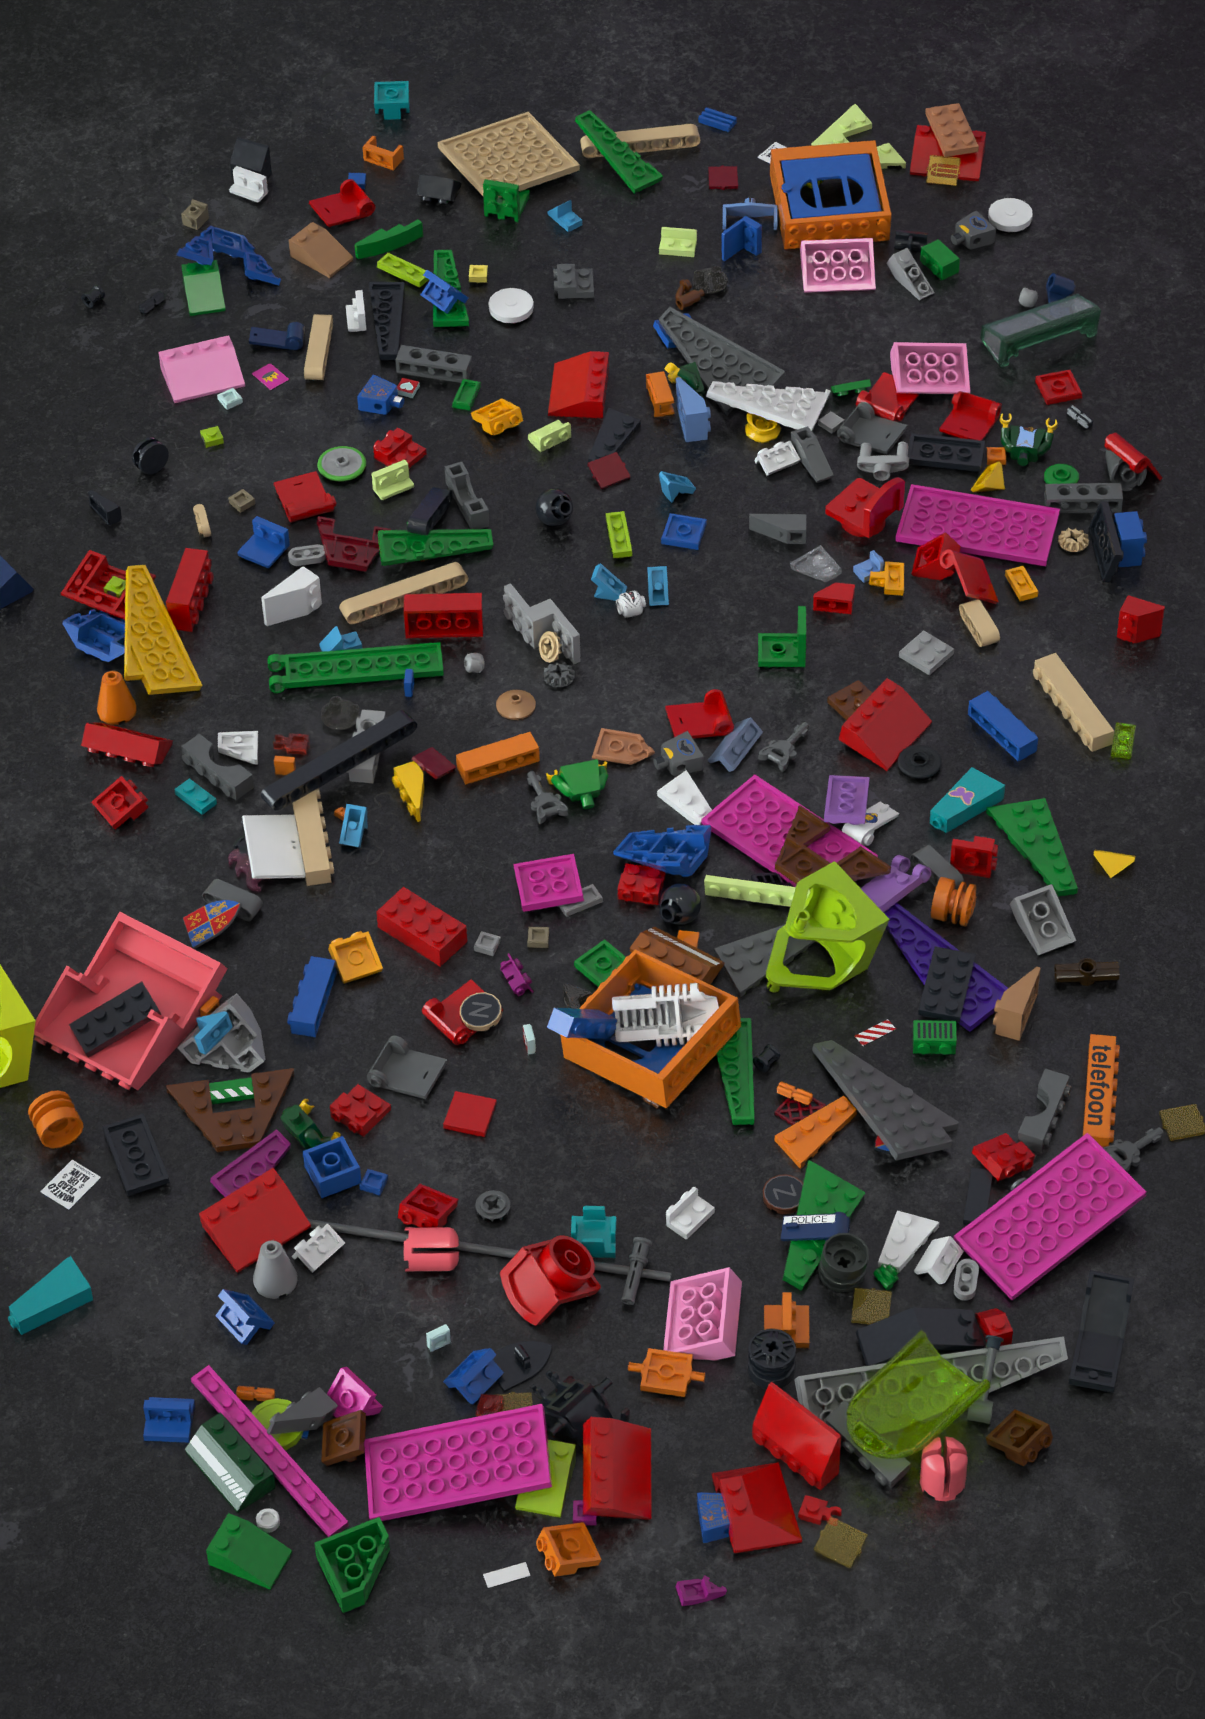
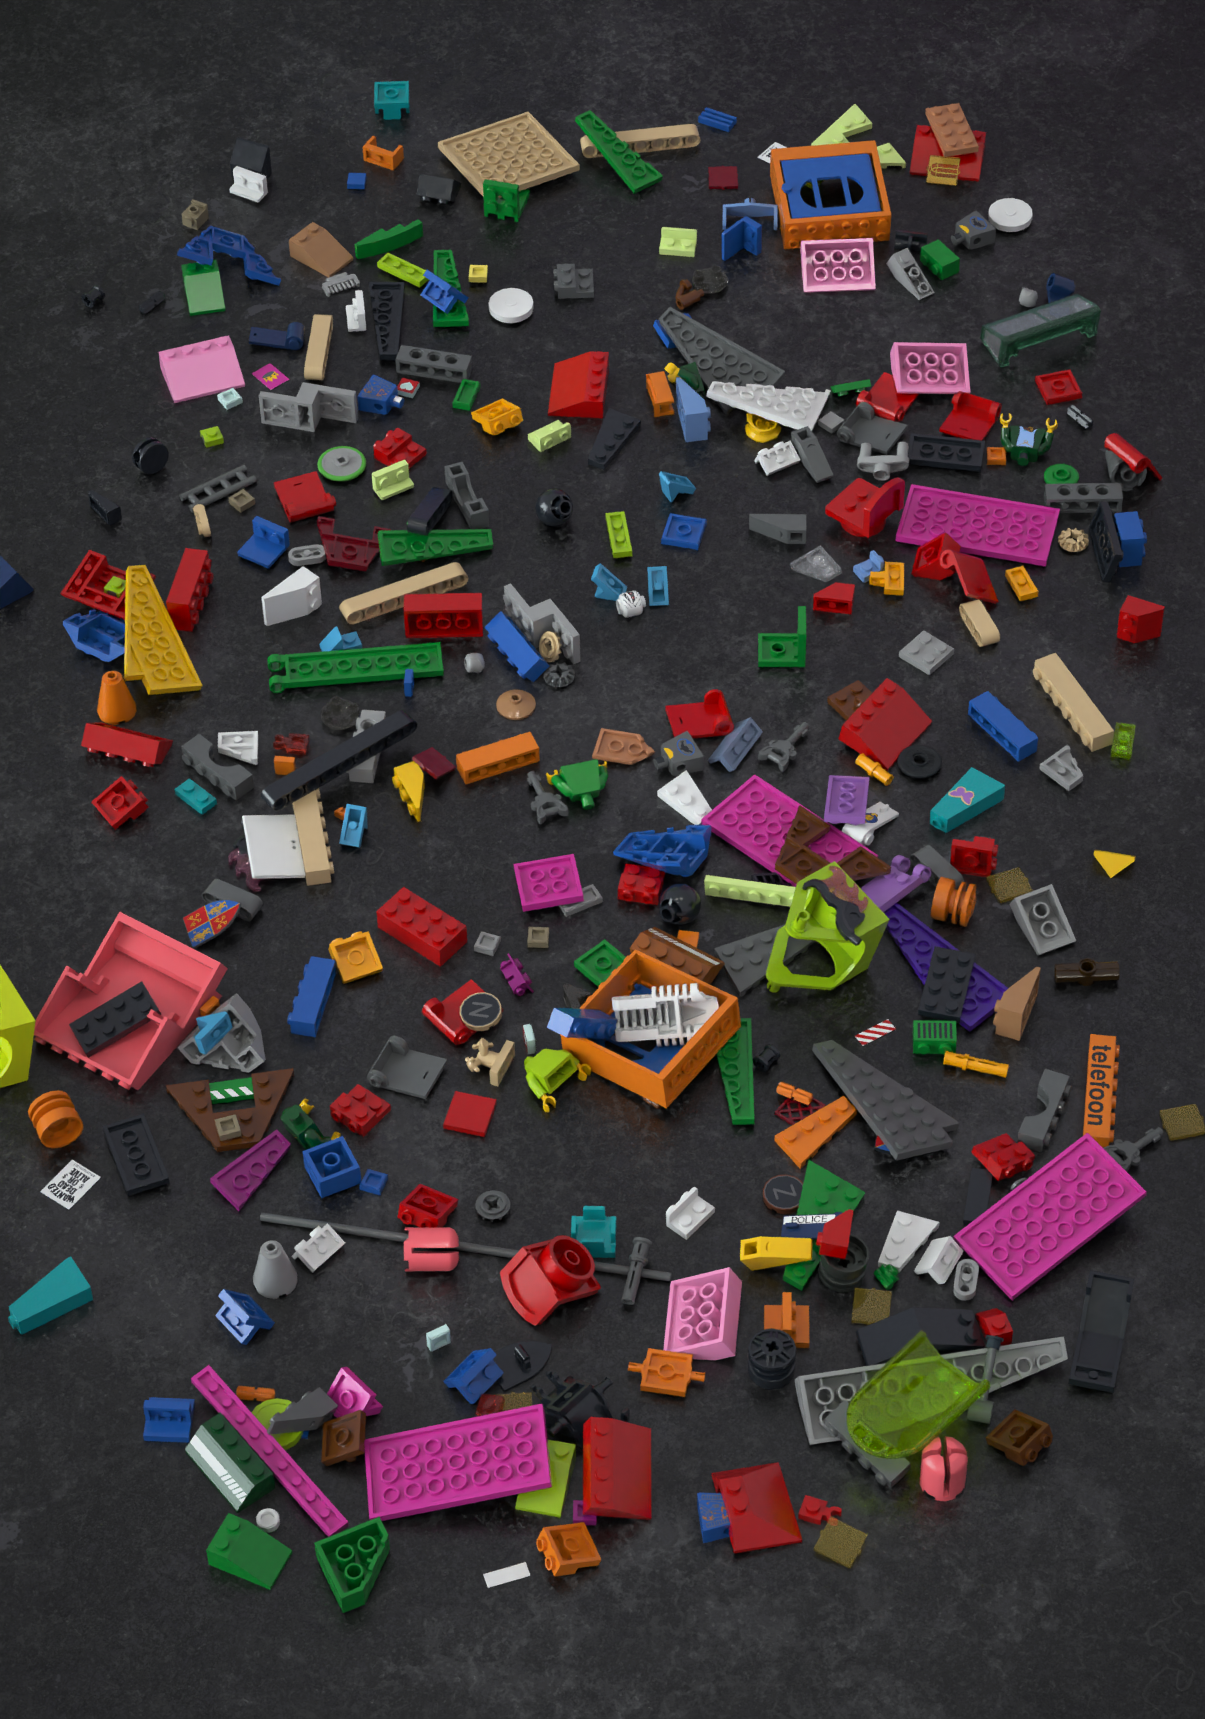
(223, 480): none -> dark grey bar
(228, 1127): none -> dark tan tile
(253, 1216): red slope -> none
(308, 407): none -> light grey bracket
(340, 281): none -> light grey piece
(344, 206): red door -> none
(497, 1062): none -> tan piece
(516, 646): none -> blue brick
(550, 1070): none -> lime torso
(565, 216): dark azure slope -> none
(609, 470): dark red piece -> none
(698, 1591): magenta slope -> none
(774, 1251): none -> yellow slope
(797, 1437): red slope -> none
(835, 1236): none -> red slope
(844, 900): none -> black piece
(874, 769): none -> light orange pin
(971, 1063): none -> light orange pin
(990, 479): yellow slope -> none
(1009, 884): none -> clear yellow piece
(1037, 839): green wing -> none
(1063, 769): none -> light grey wing

